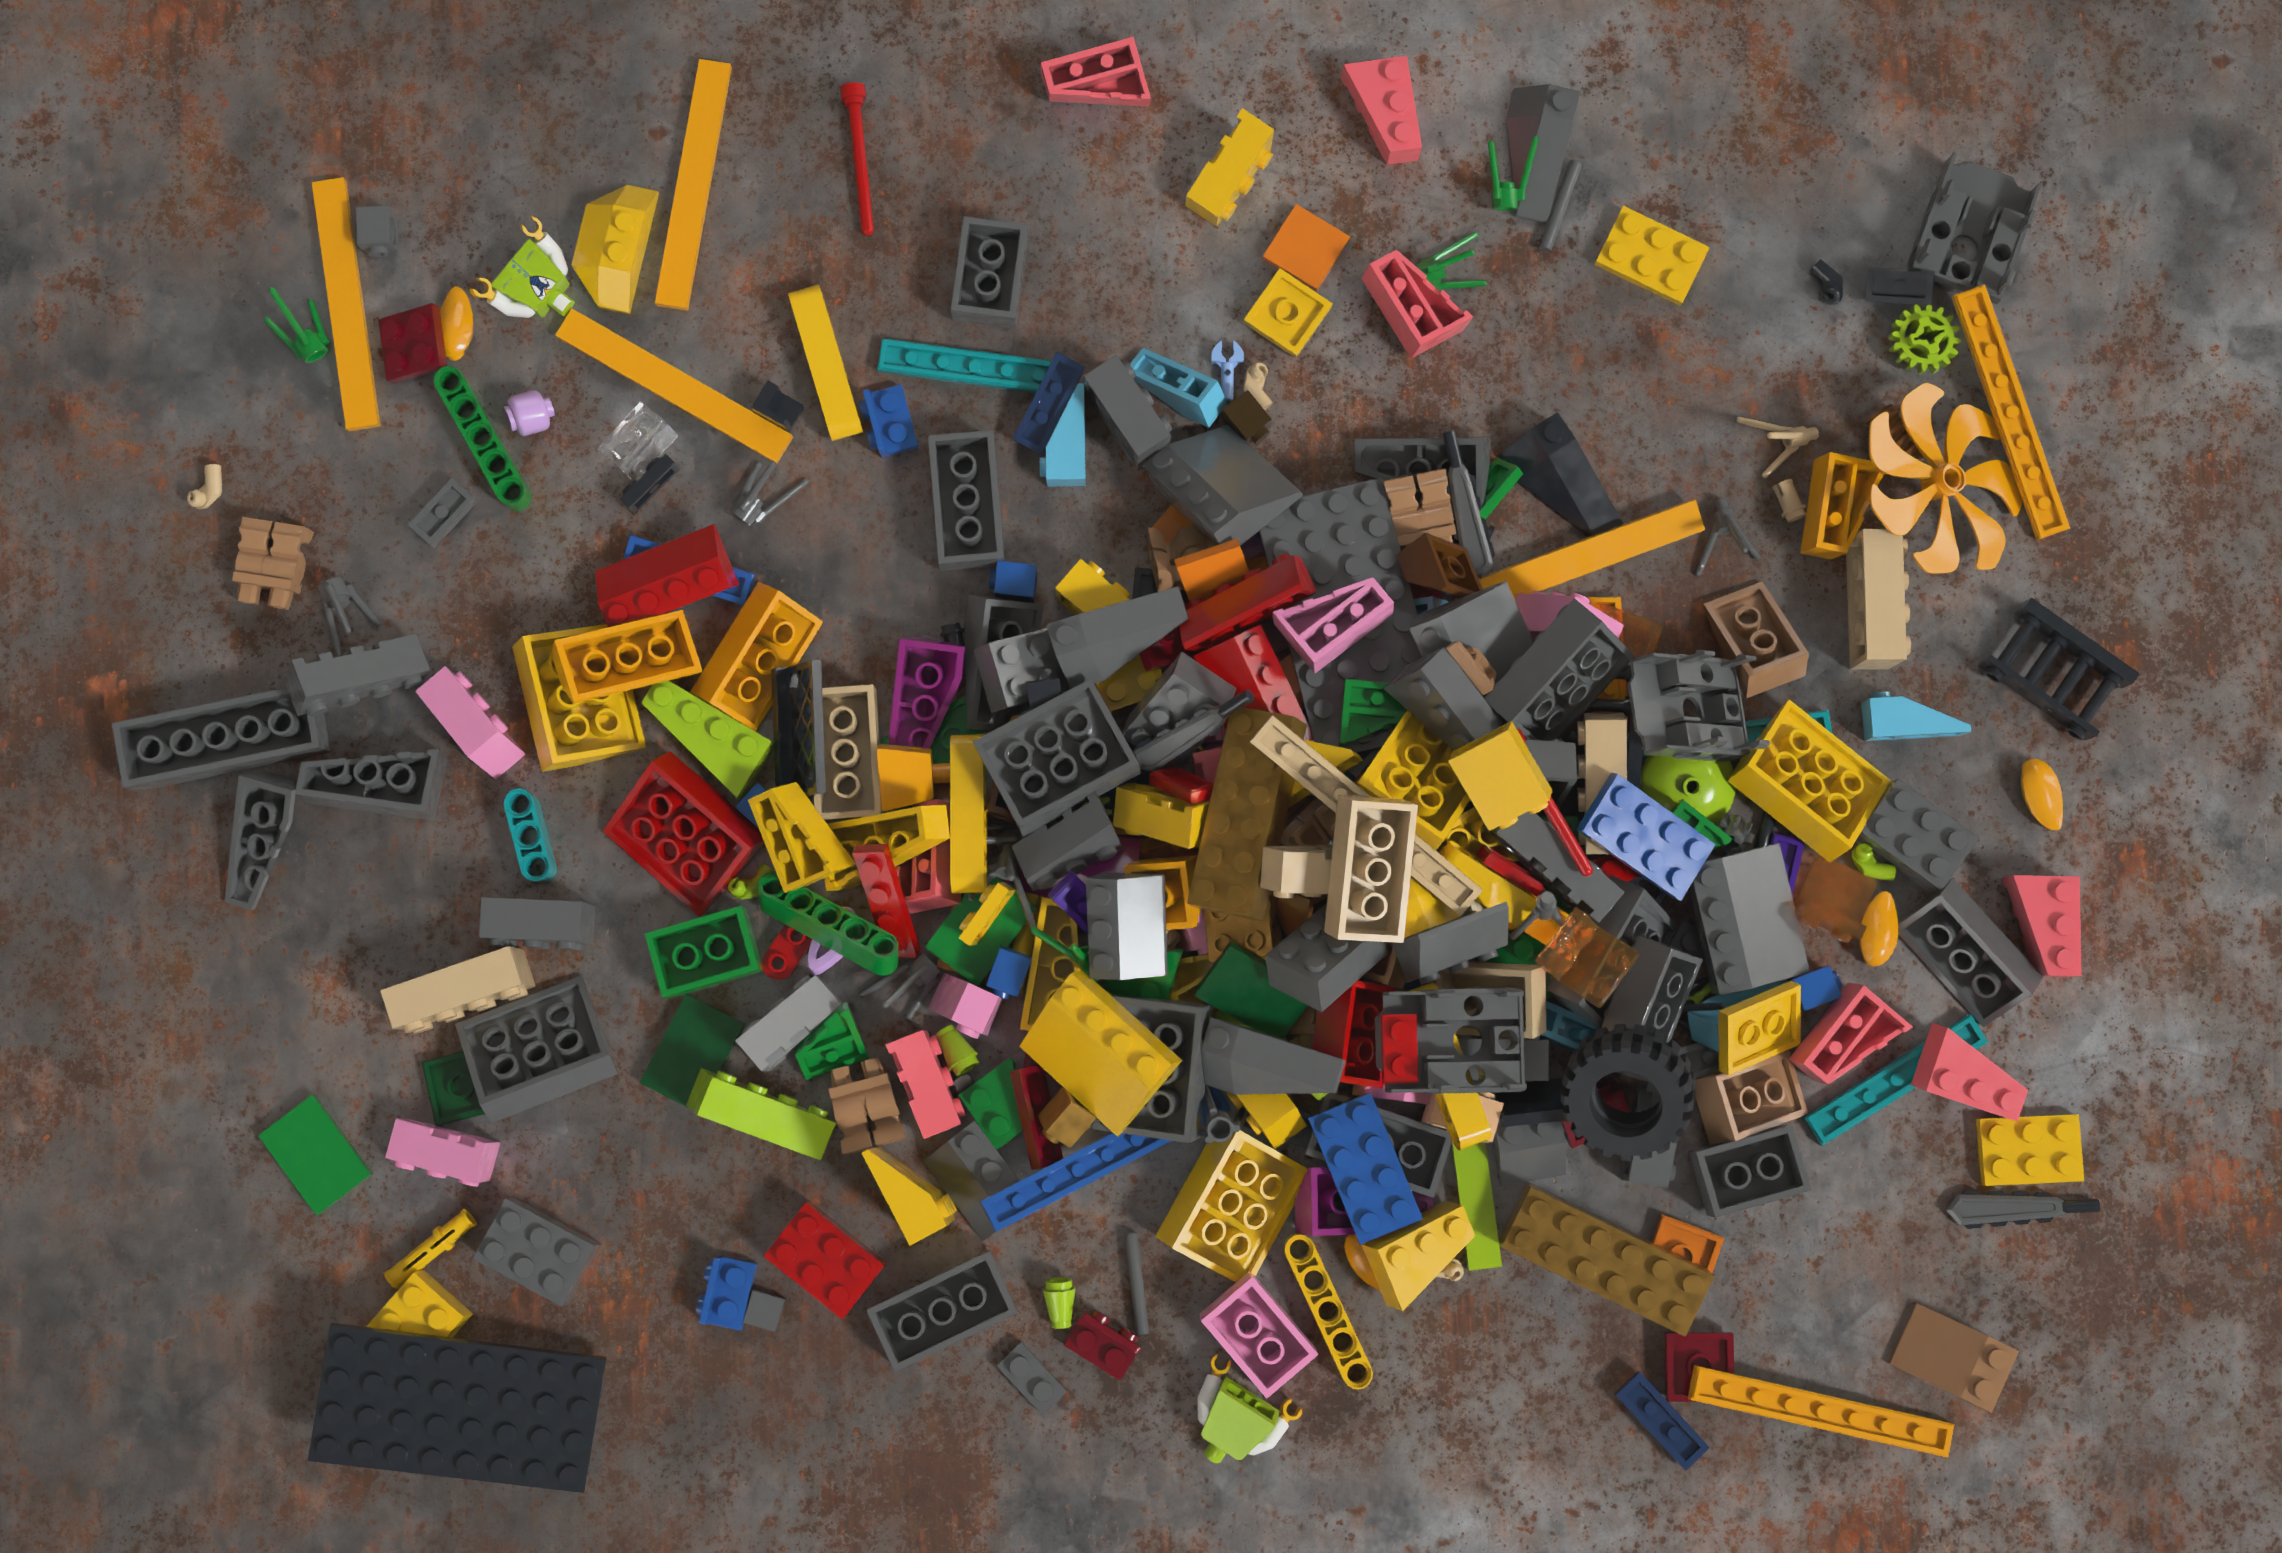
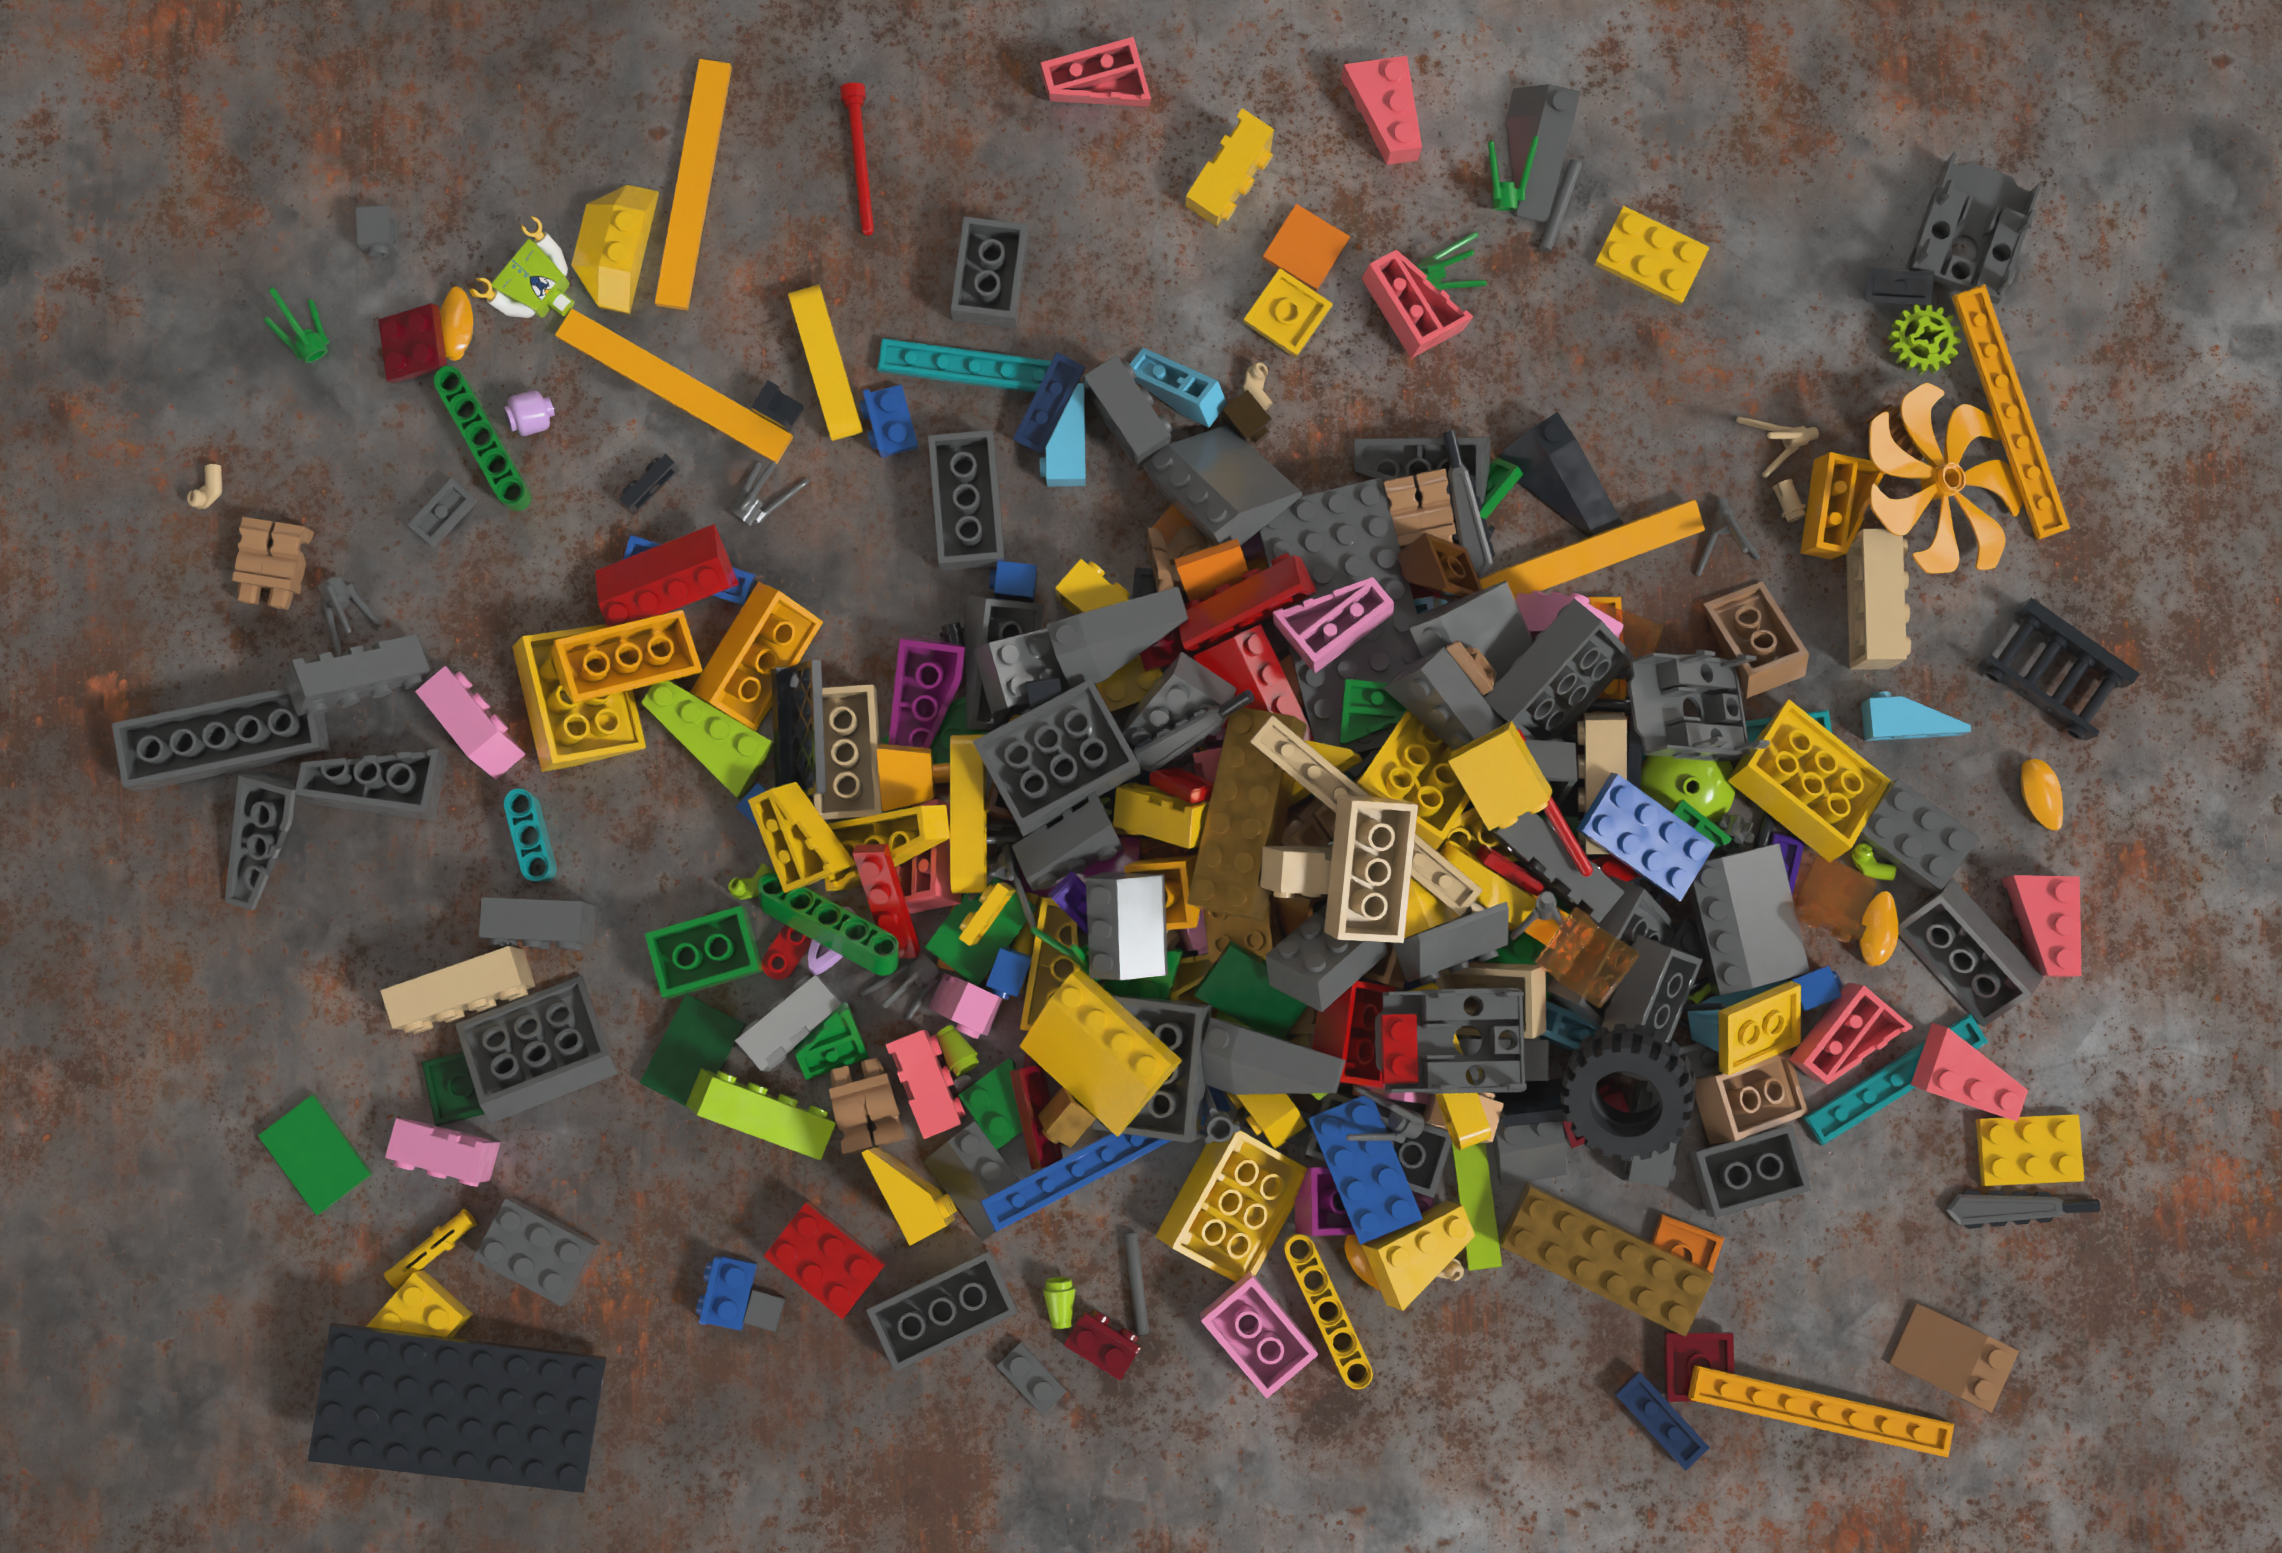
(346, 304): light orange tile -> none
(637, 441): clear bracket -> none
(684, 832): red slope -> none
(1227, 368): light blue bar -> none
(1237, 1419): lime torso -> none
(1401, 1121): none -> dark grey plant
(1831, 282): black arm -> none

